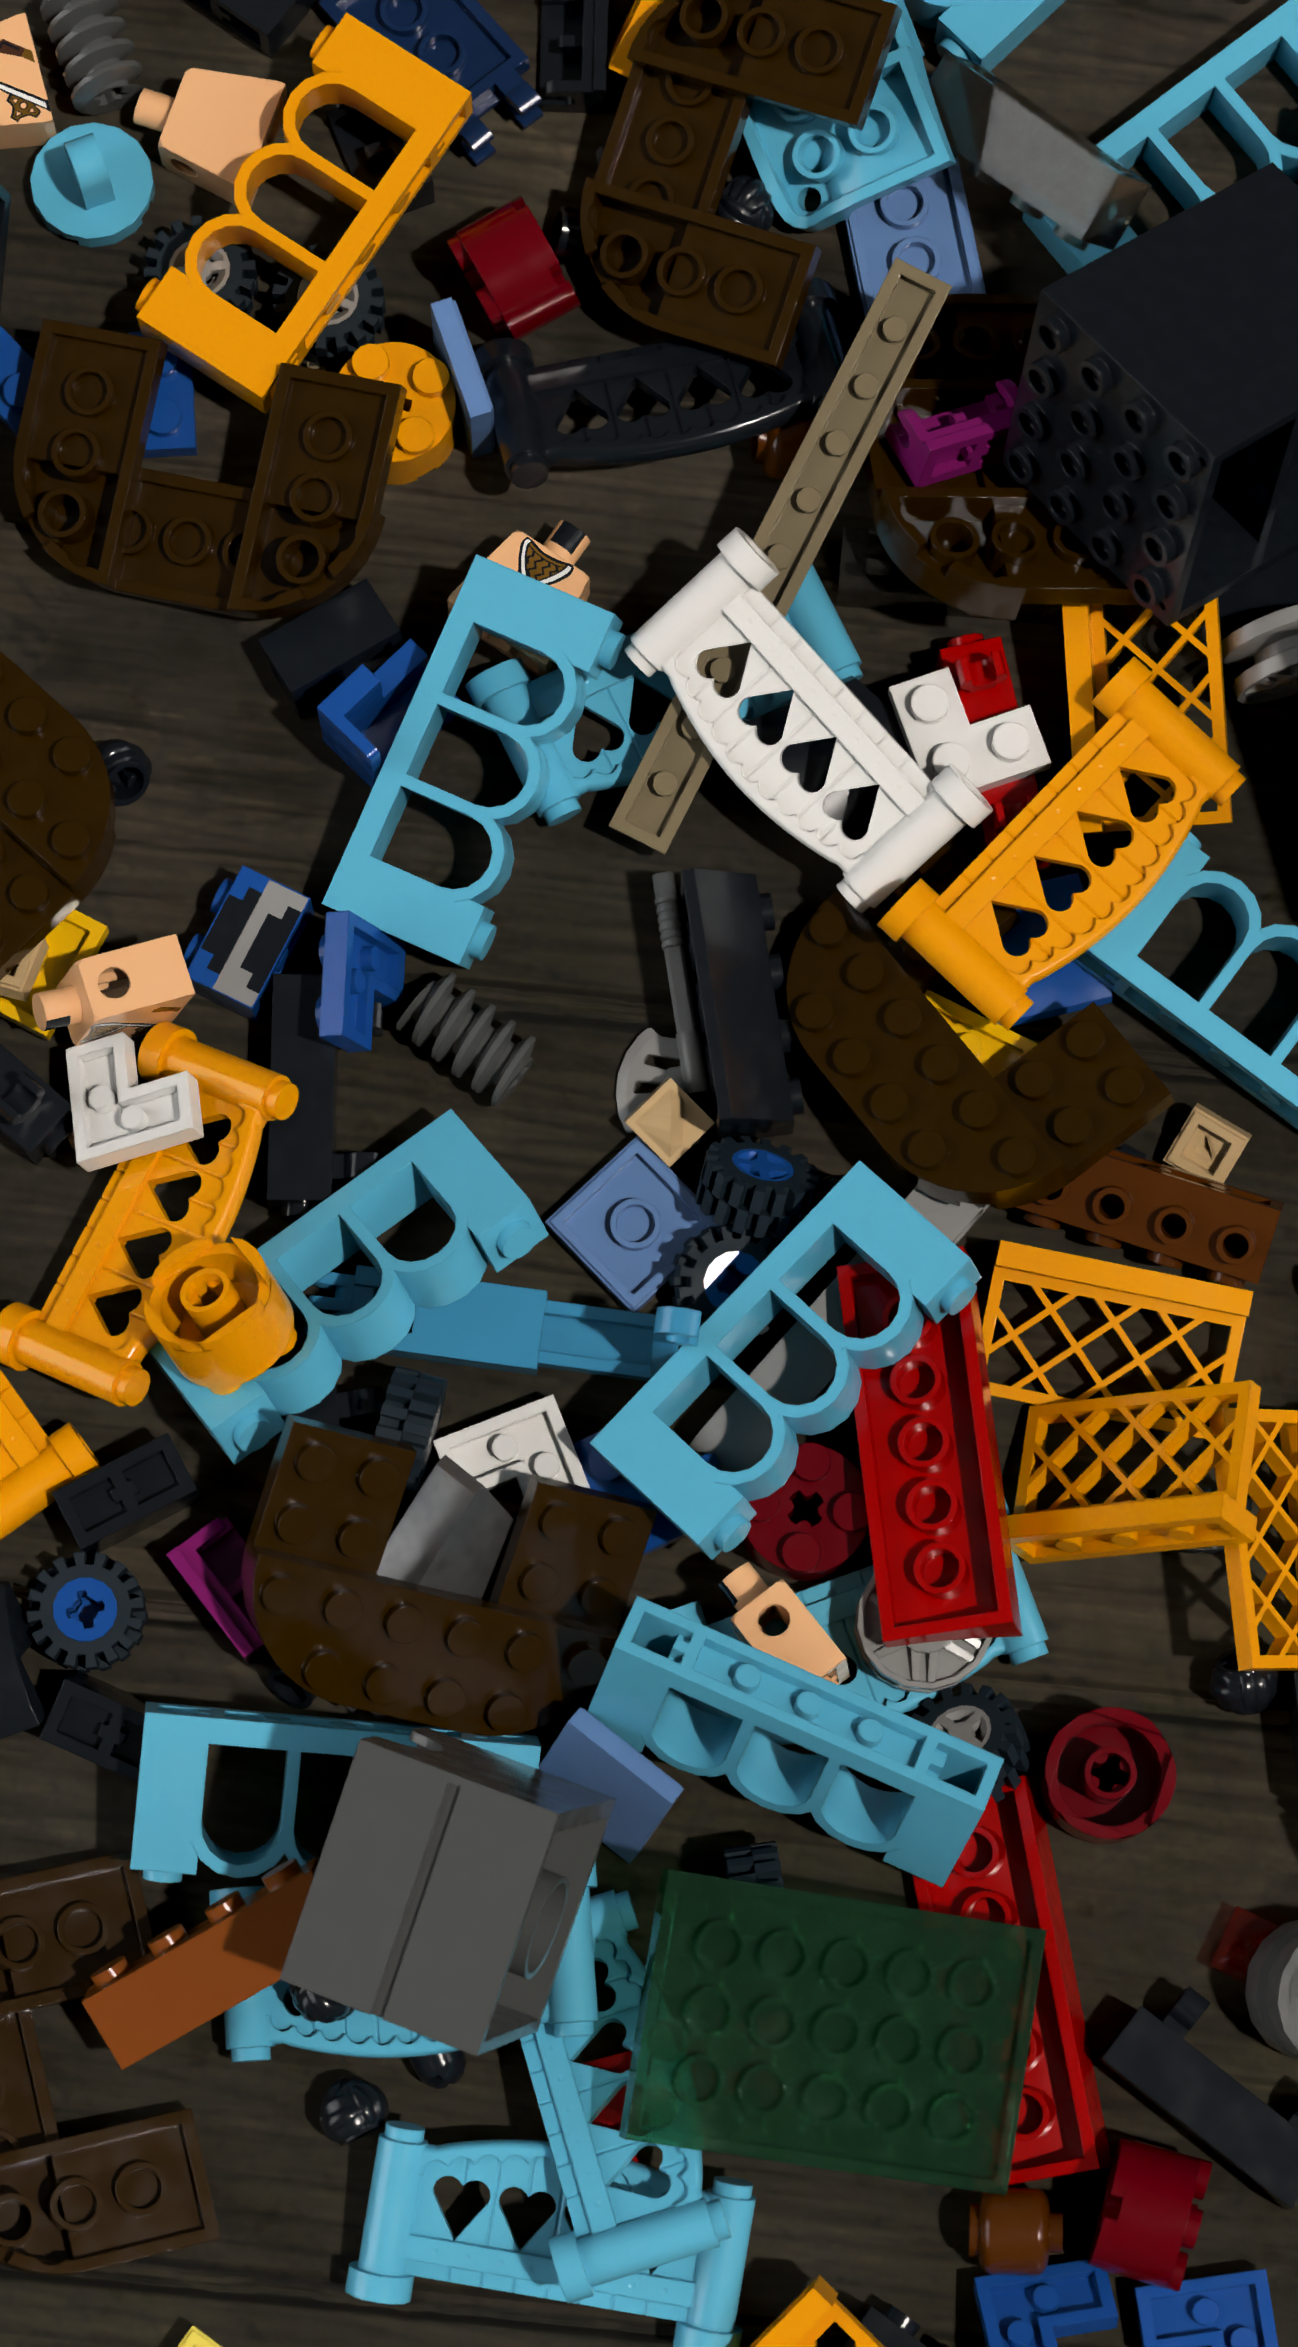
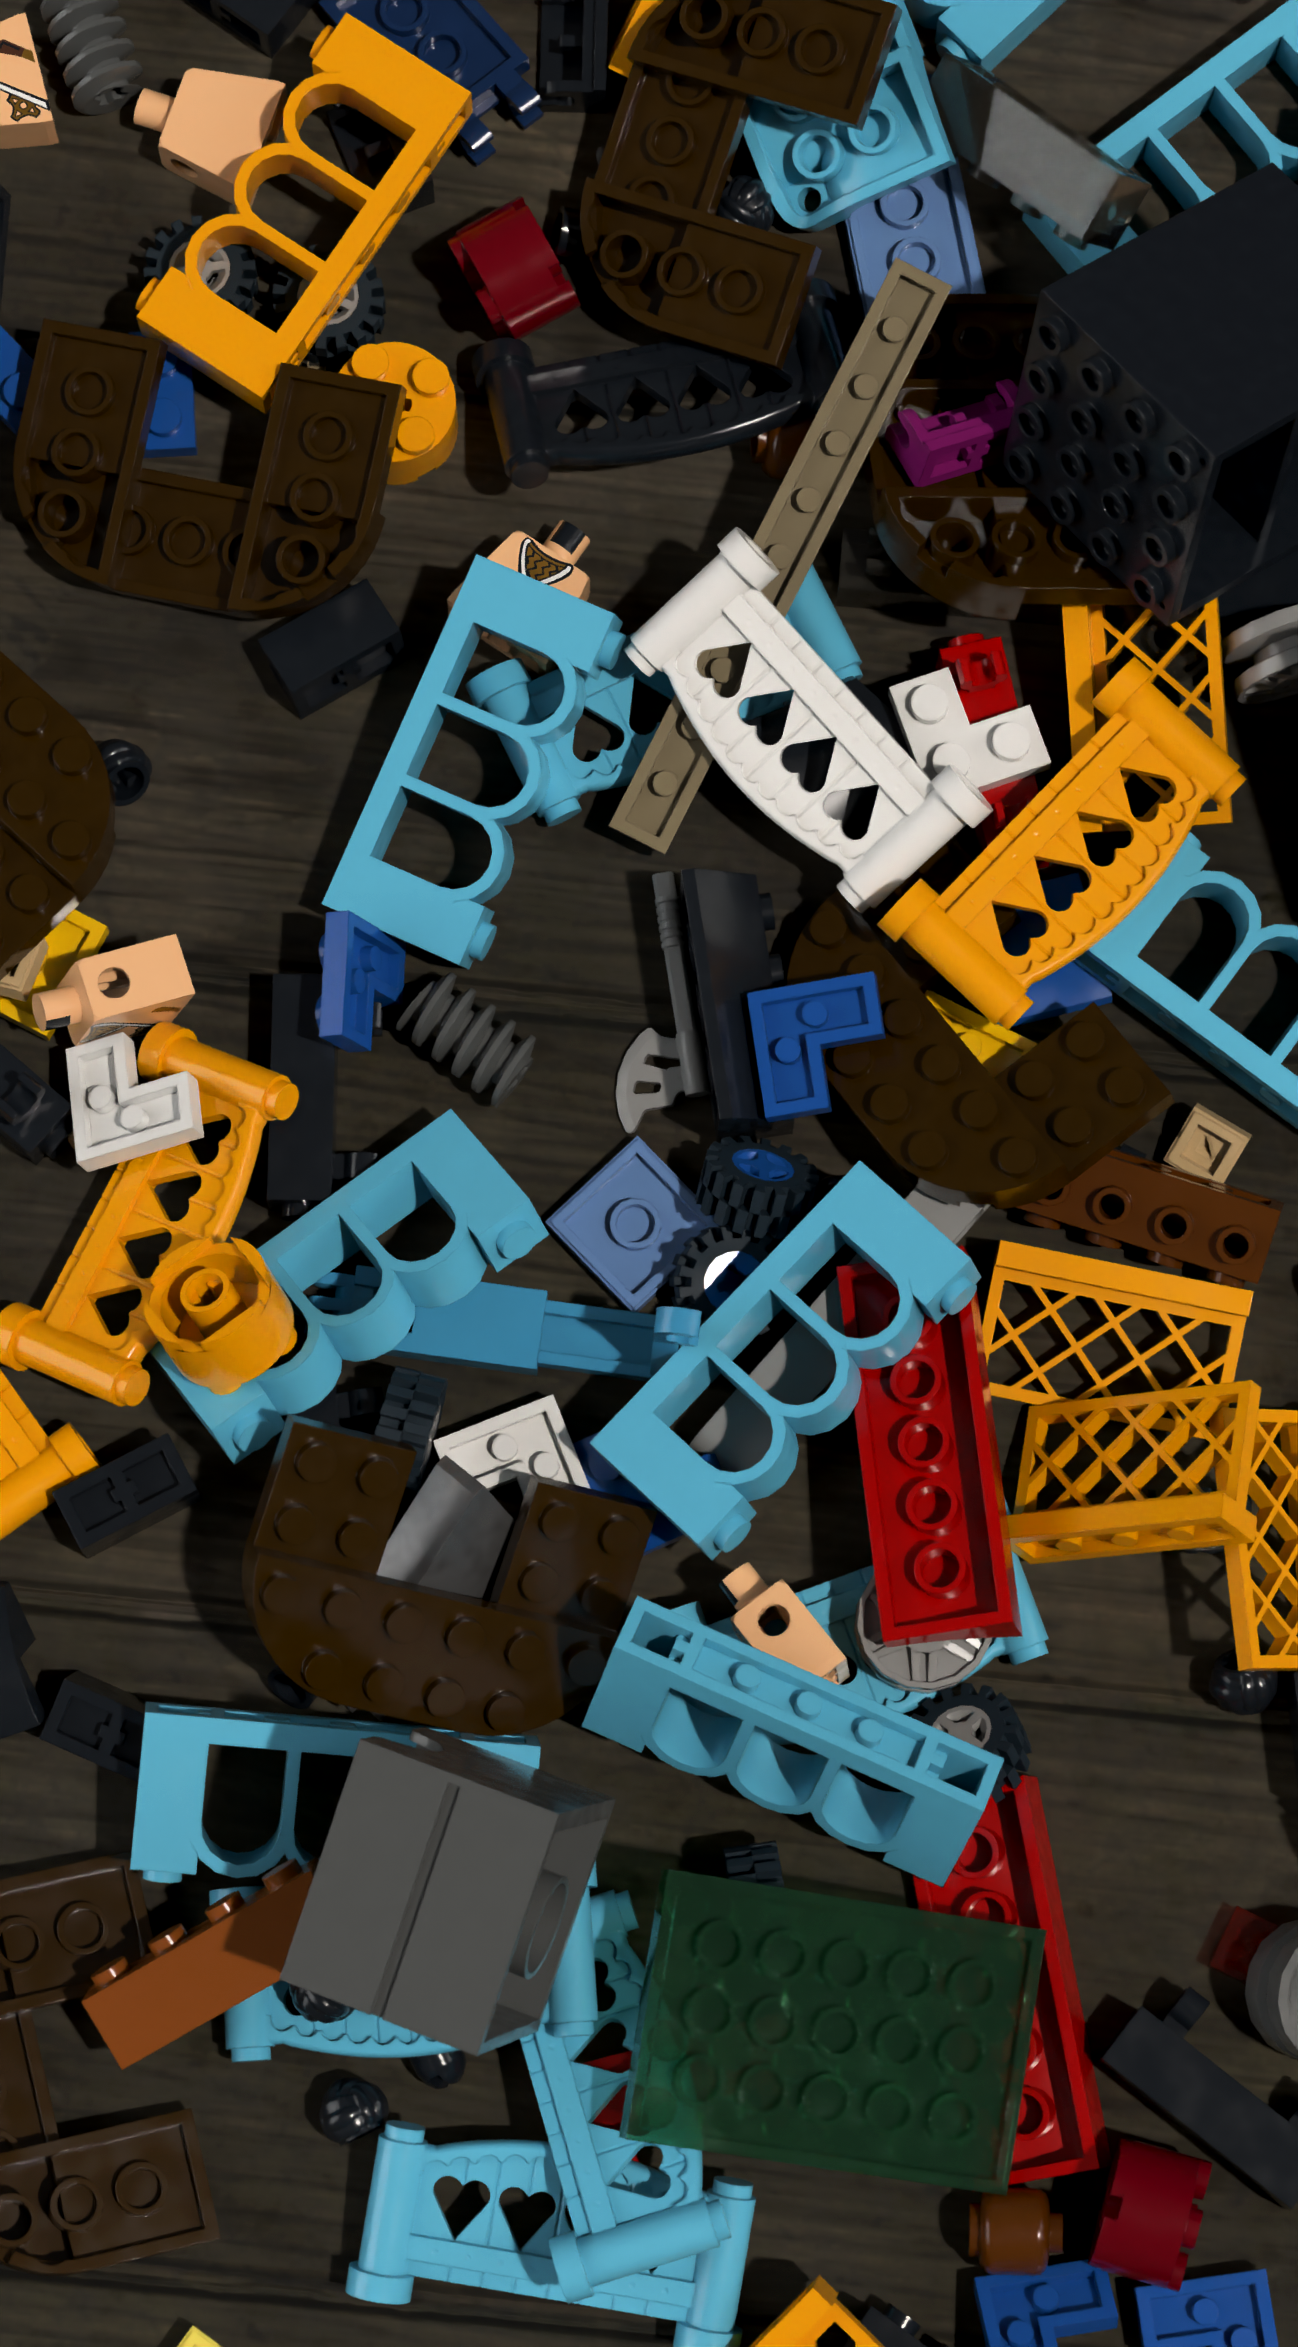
(92, 184): medium azure tile -> none
(110, 1628): black wheel -> none
(213, 1570): magenta hinge -> none
(247, 942): brick -> none
(368, 708): blue panel -> none
(472, 398): medium blue tile -> none
(604, 1762): medium blue tile -> none
(669, 1121): tan tile -> none
(796, 1025): none -> blue plate
(842, 1521): dark red brick -> none
(1139, 1758): dark red brick -> none

